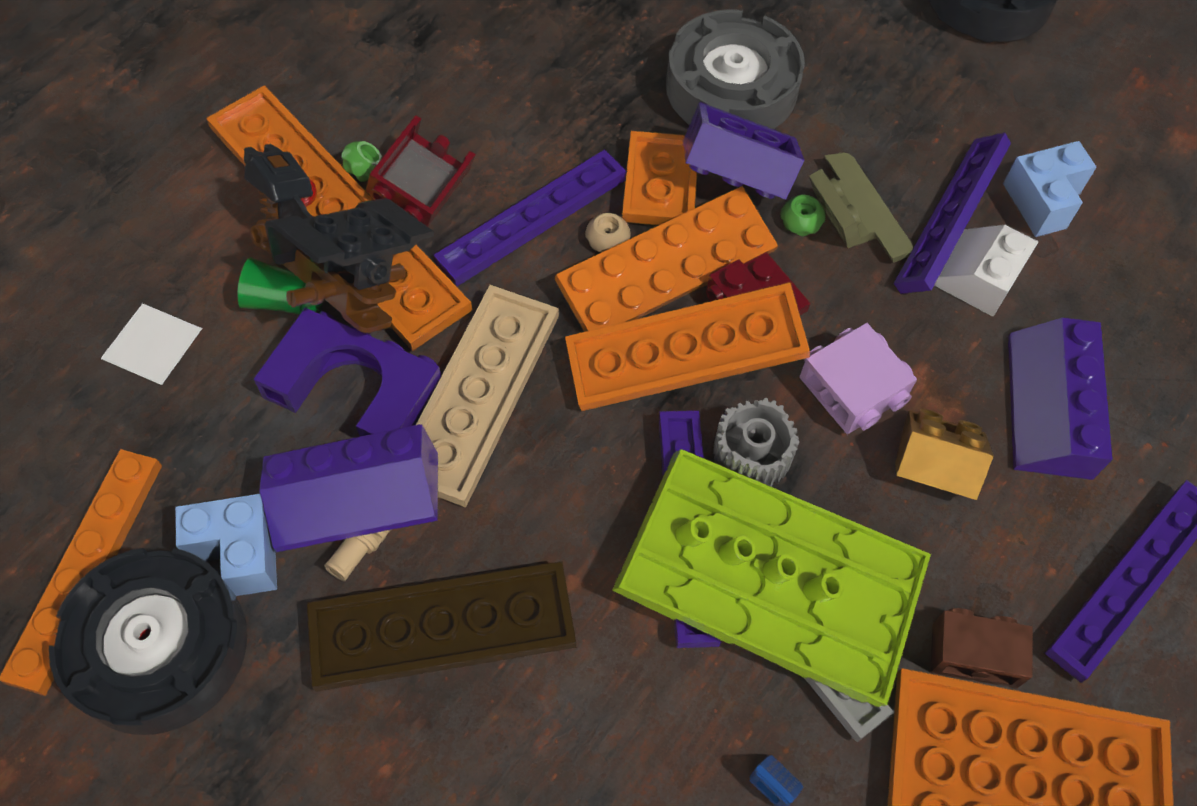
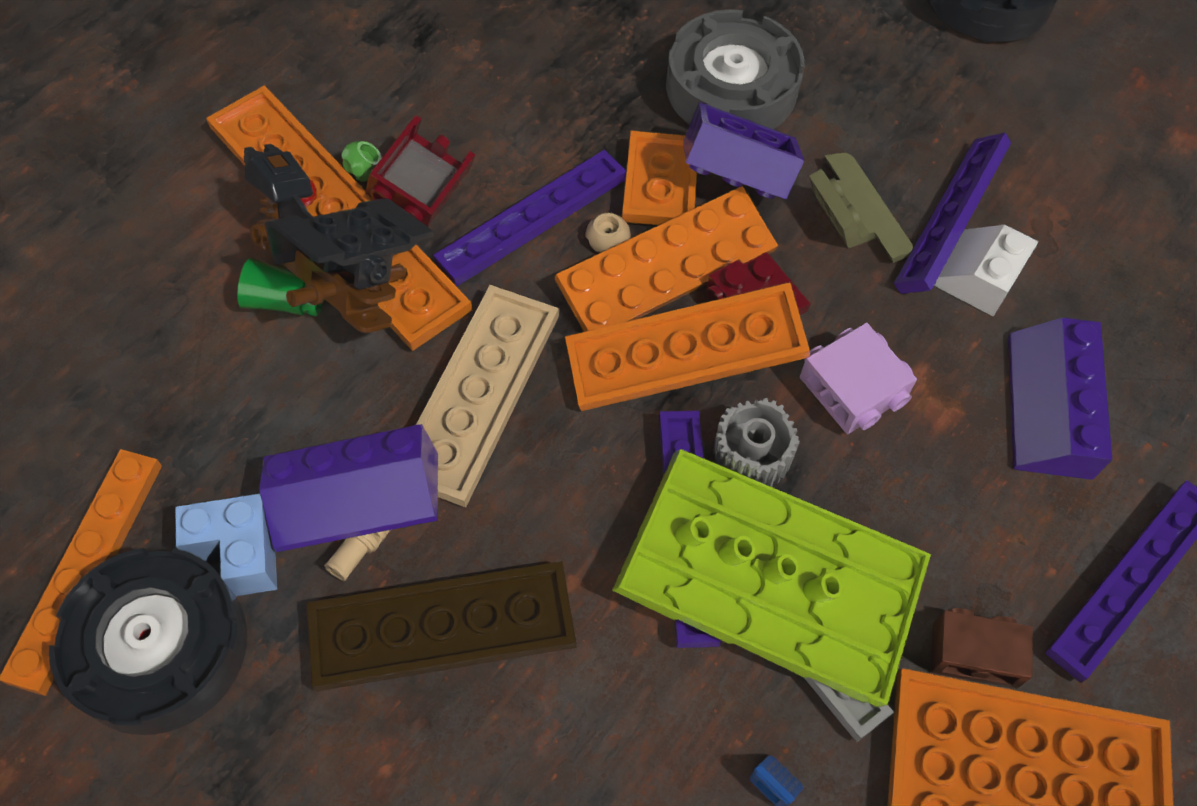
(151, 344): white sticker -> none
(321, 344): dark purple arch -> none
(802, 224): bright green plate -> none
(944, 453): pearl gold slope -> none
(1048, 186): light blue brick -> none

